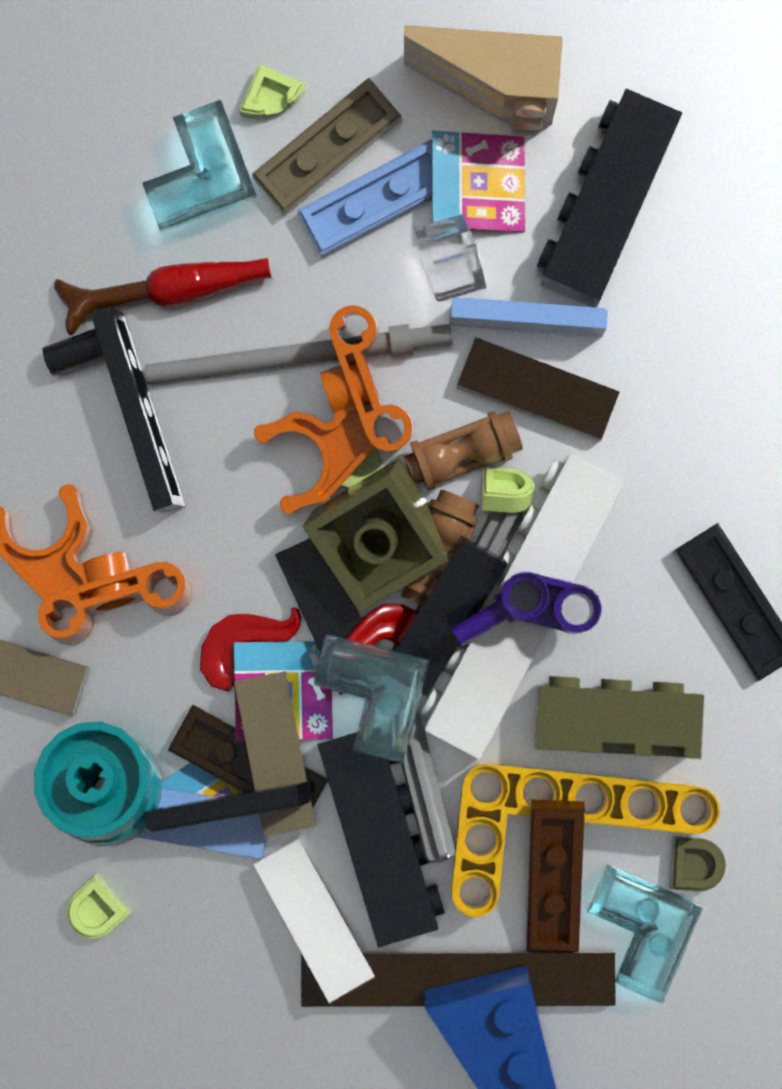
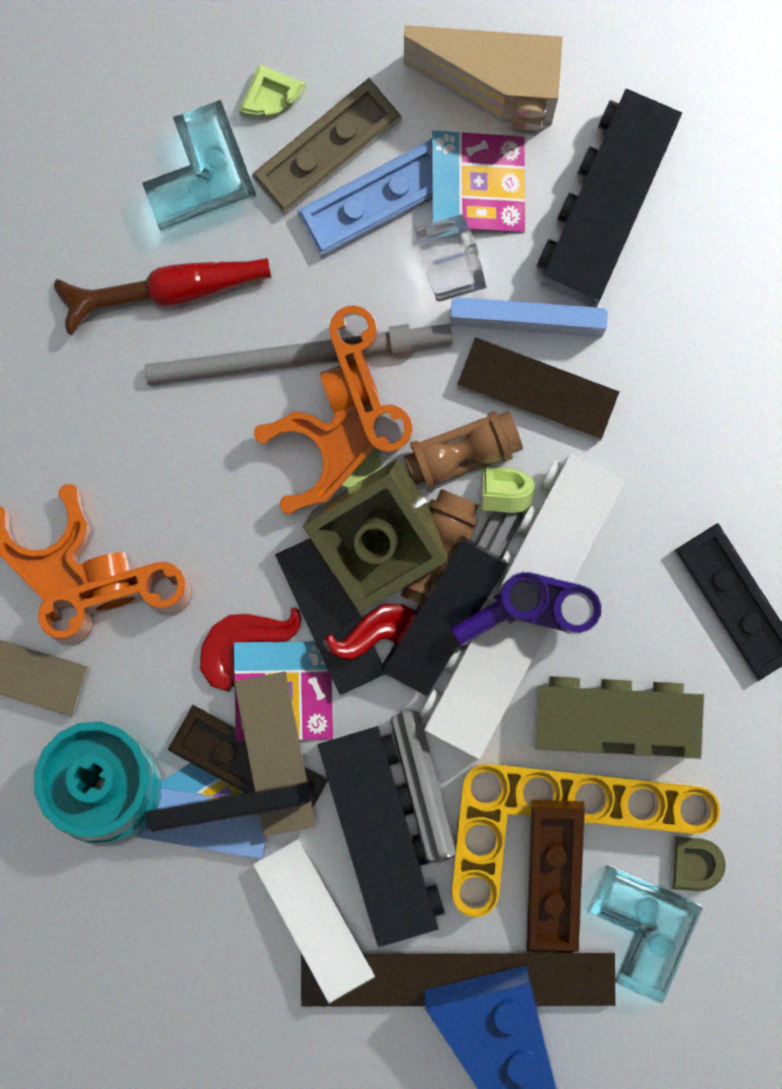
(95, 909): yellowish green tile -> none
(114, 343): black piece -> none
(389, 684): clear light blue brick -> none

